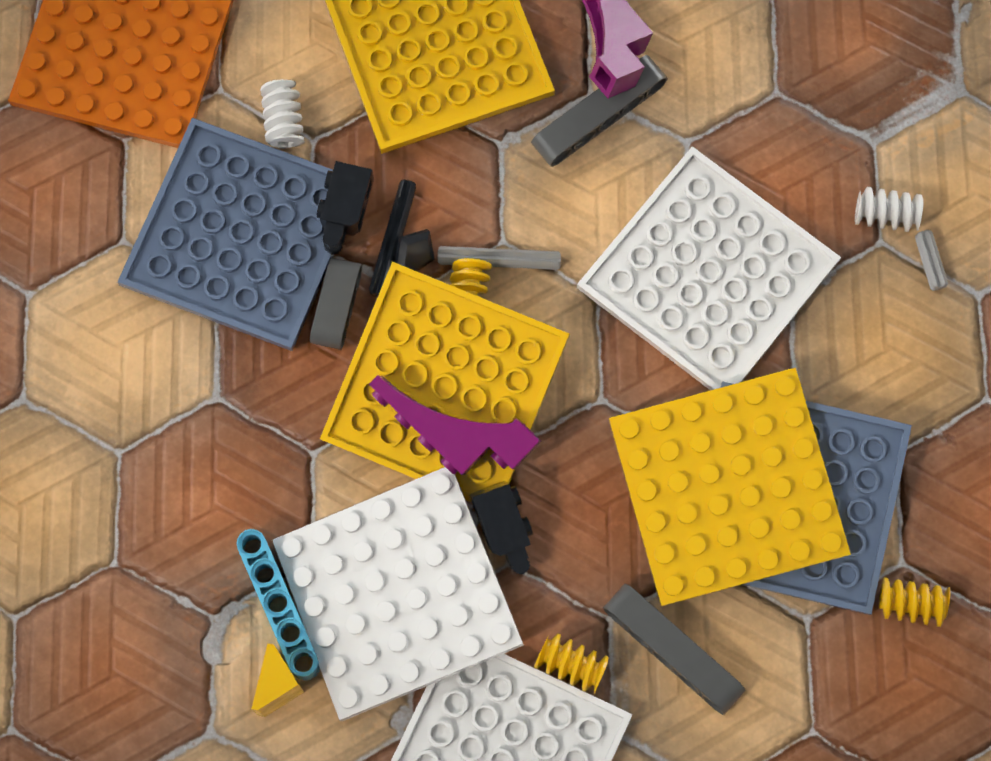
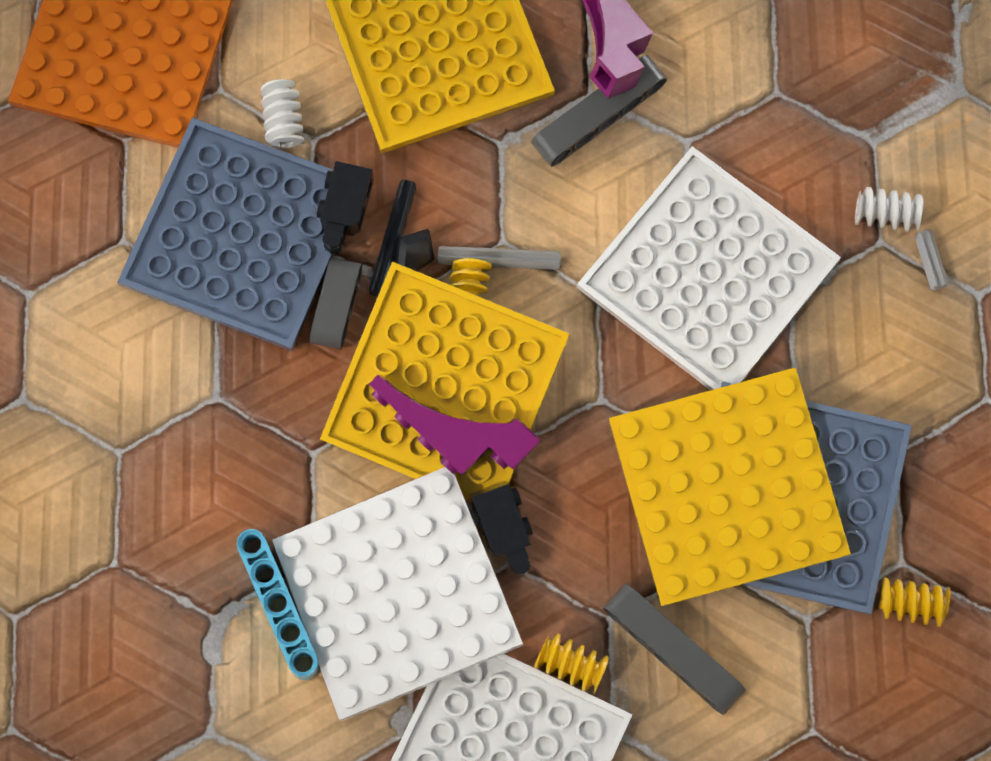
(275, 684): yellow slope -> none

